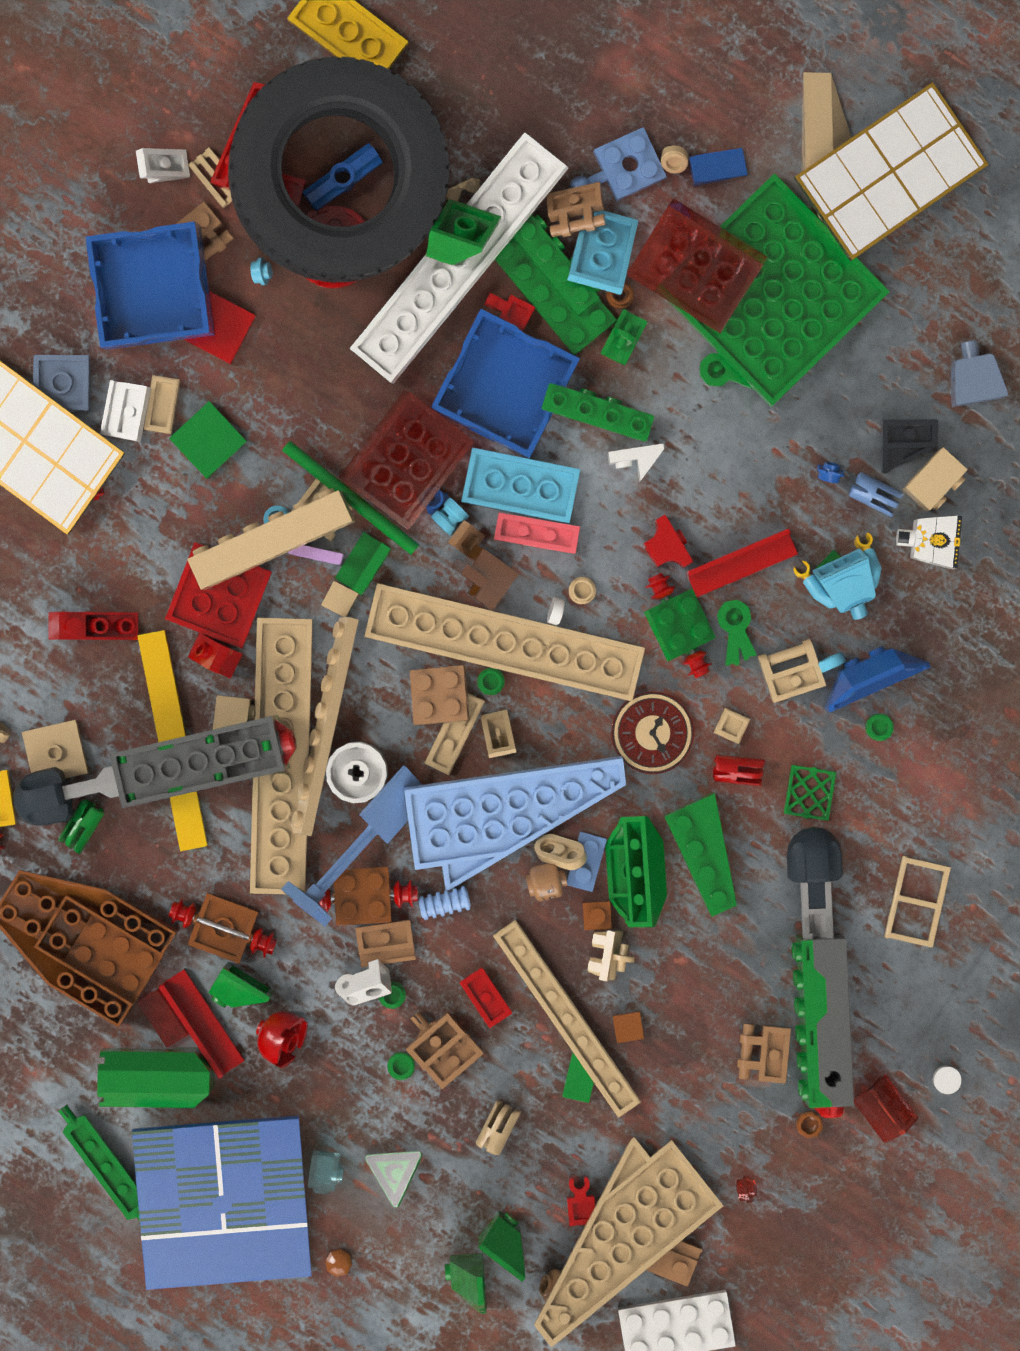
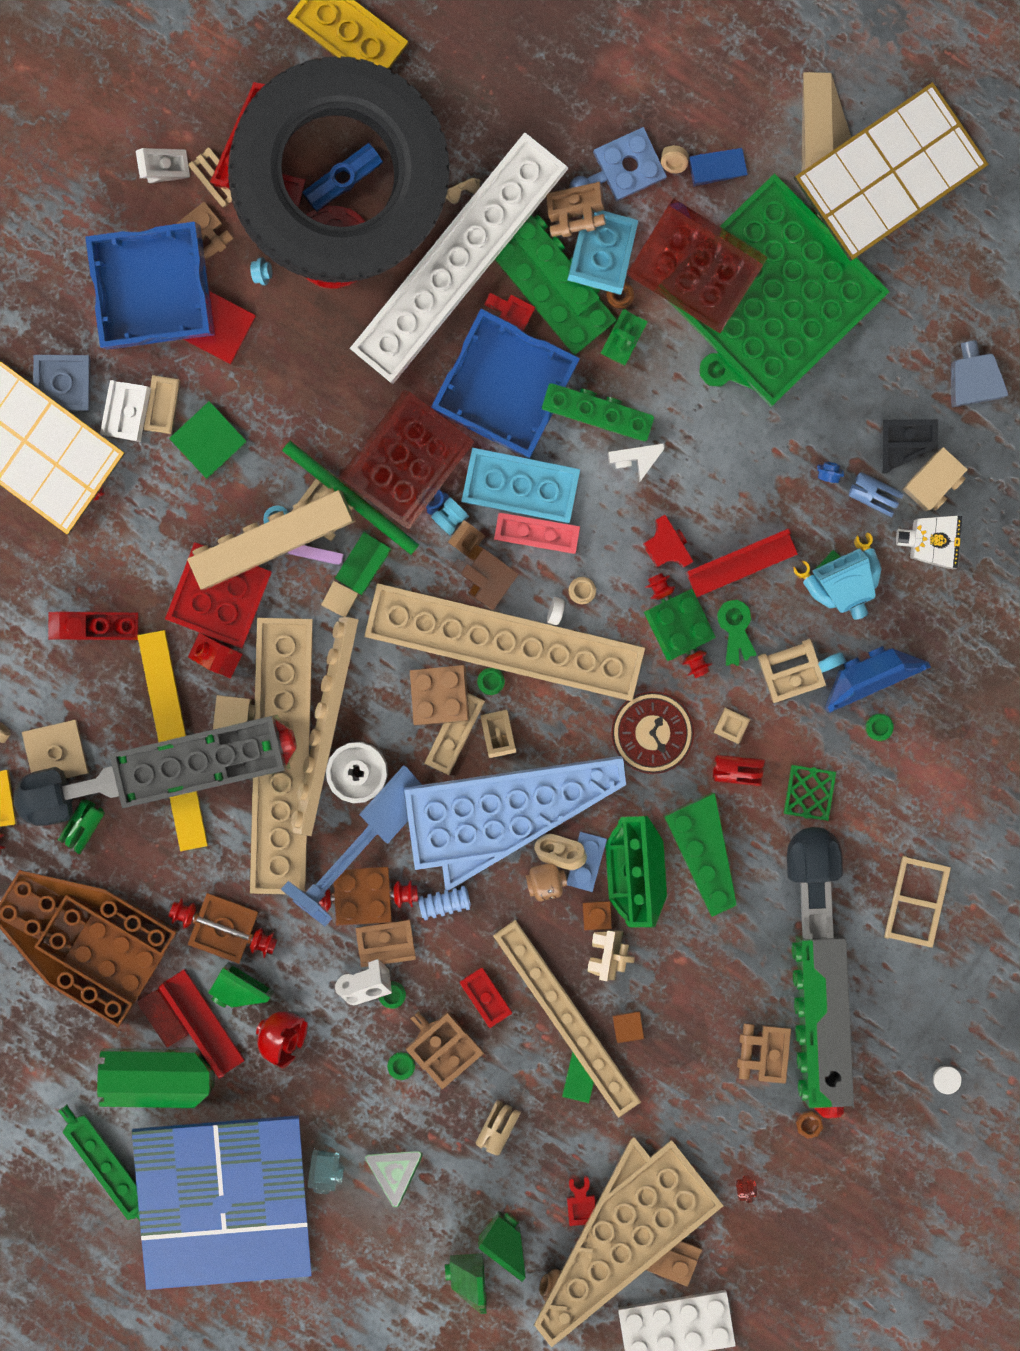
(338, 1262): dark orange tile -> none
(460, 232): green slope -> none
(885, 1109): clear red panel -> none

